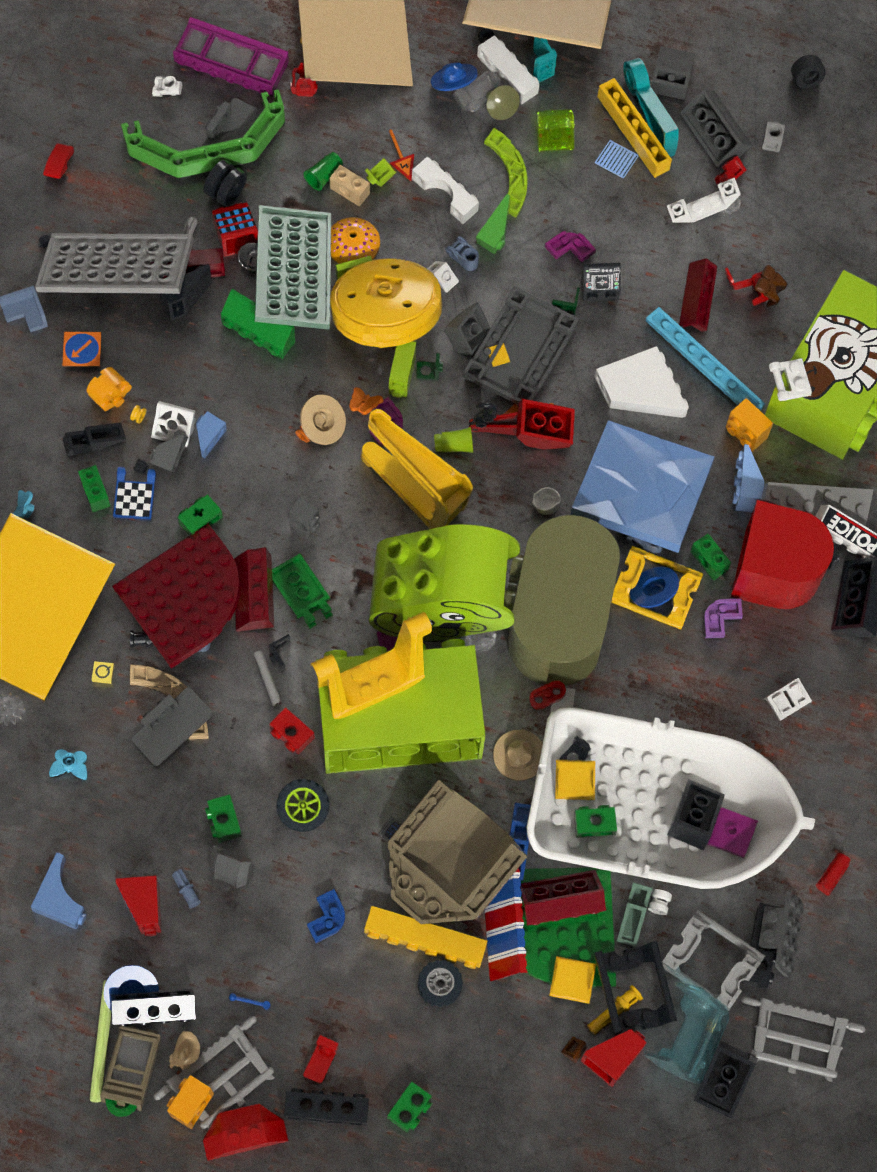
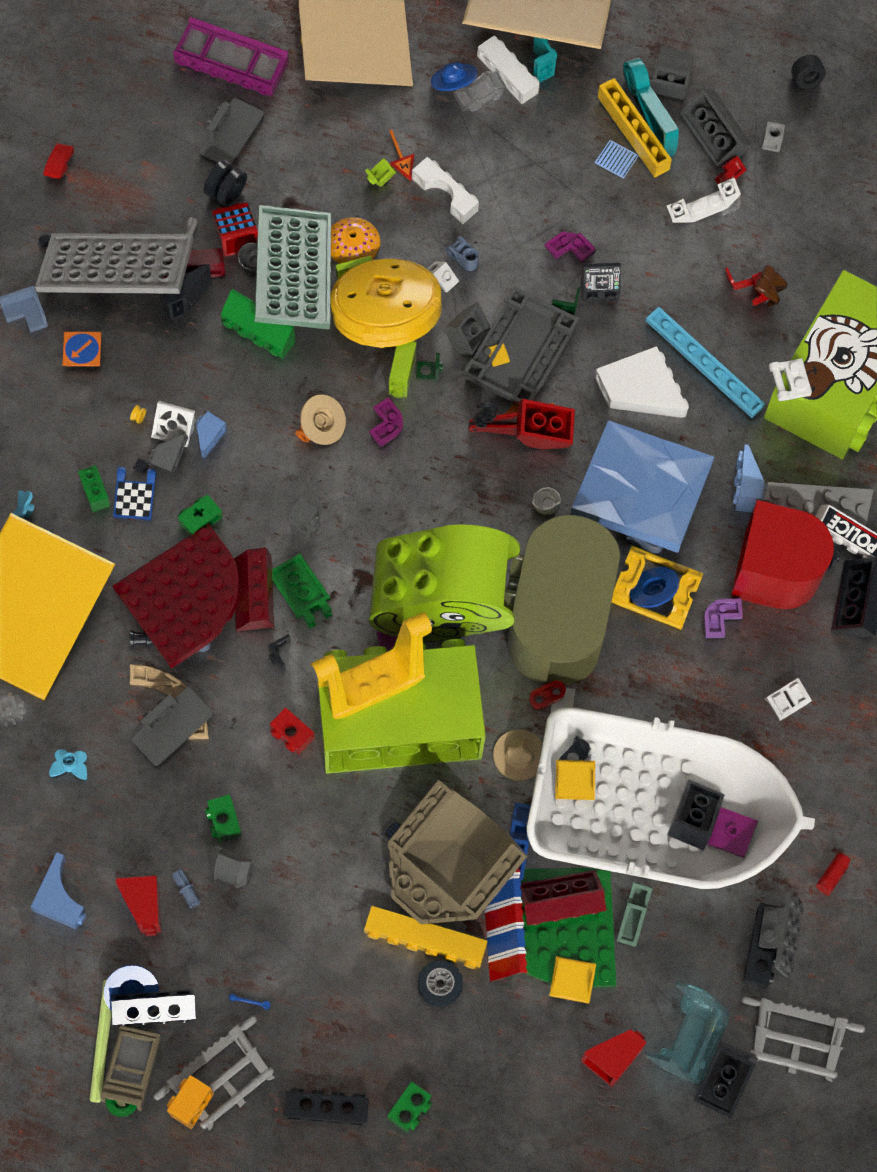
(93, 438): black slope -> none
(102, 672): light yellow tile -> none
(108, 389): light orange brick -> none
(166, 86): white plate -> none
(186, 1051): tan hat -> none
(206, 157): bright green piece -> none
(243, 1131): red wedge -> none
(267, 678): light grey piece -> none
(303, 86): red piece -> none
(308, 786): black wheel -> none
(320, 173): green plant -> none
(321, 1059): red bracket -> none
(331, 921): blue plate -> none
(349, 185): tan brick -> none
(364, 403): orange animal -> none
(415, 473): yellow piece -> none
(454, 441): lime plant -> none
(485, 32): black plate -> none
(485, 643): clear gear -> none
(494, 231): bright green slope -> none
(502, 102): olive dish -> none
(515, 167): lime tile -> none
(555, 130): clear neon green slope -> none
(574, 1049): reddish brown slope -> none
(585, 828): green brick -> none
(622, 1004): yellow pin -> none
(631, 959): black piece -> none
(659, 902): white wheel -> none
(692, 937): light grey piece -> none
(698, 294): dark red panel -> none
(710, 557): green brick -> none
(749, 424): light orange brick -> none

